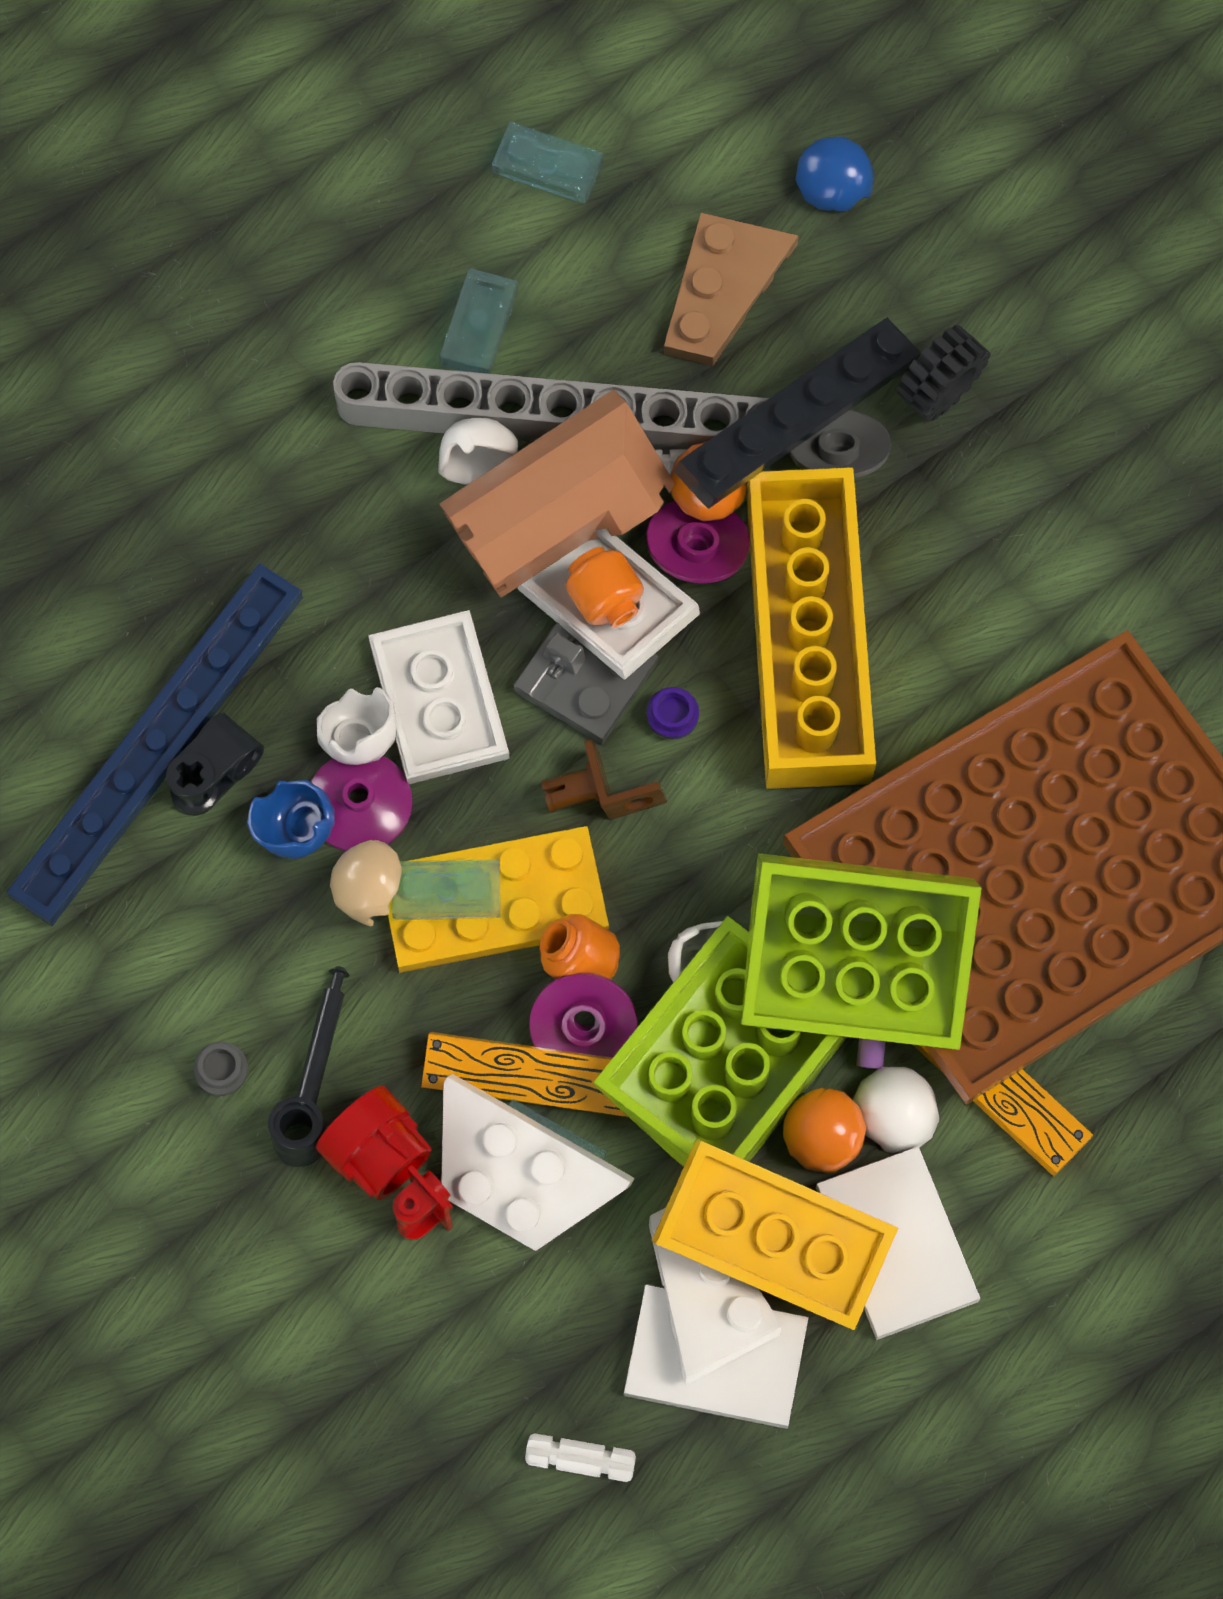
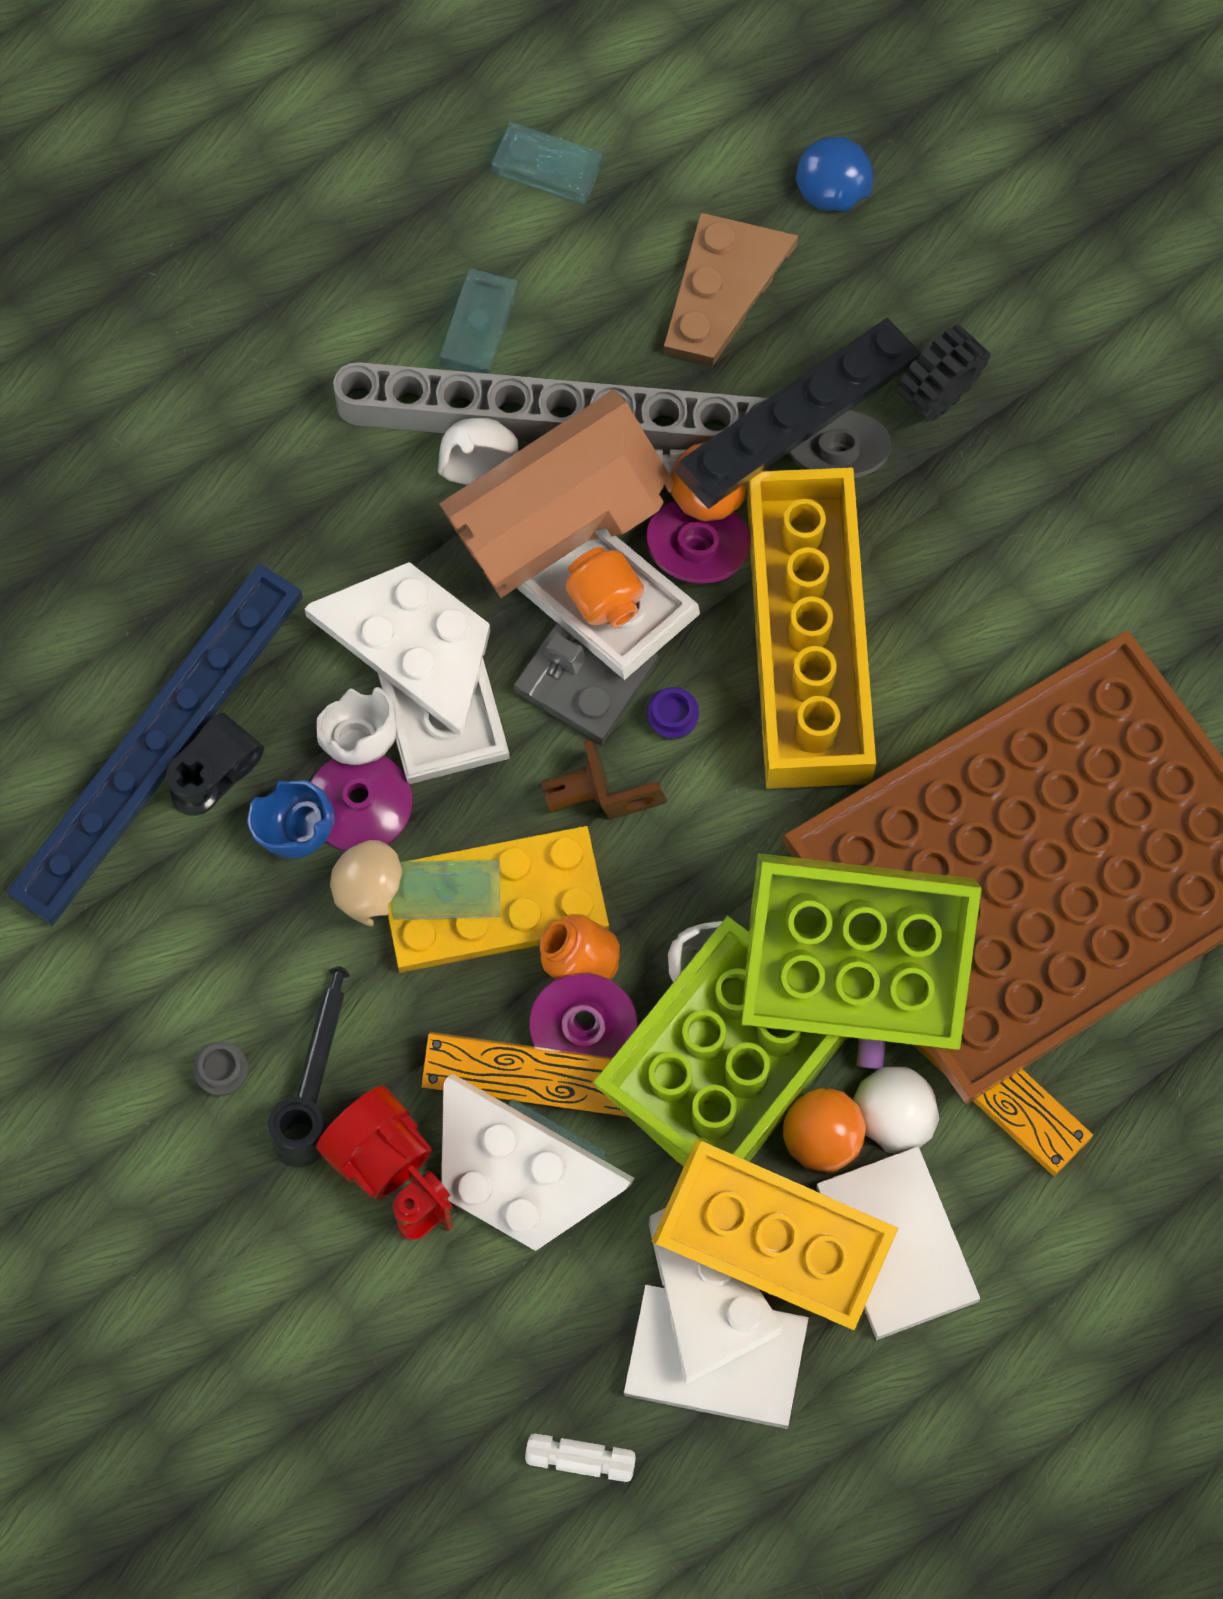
(411, 637): none -> white wing

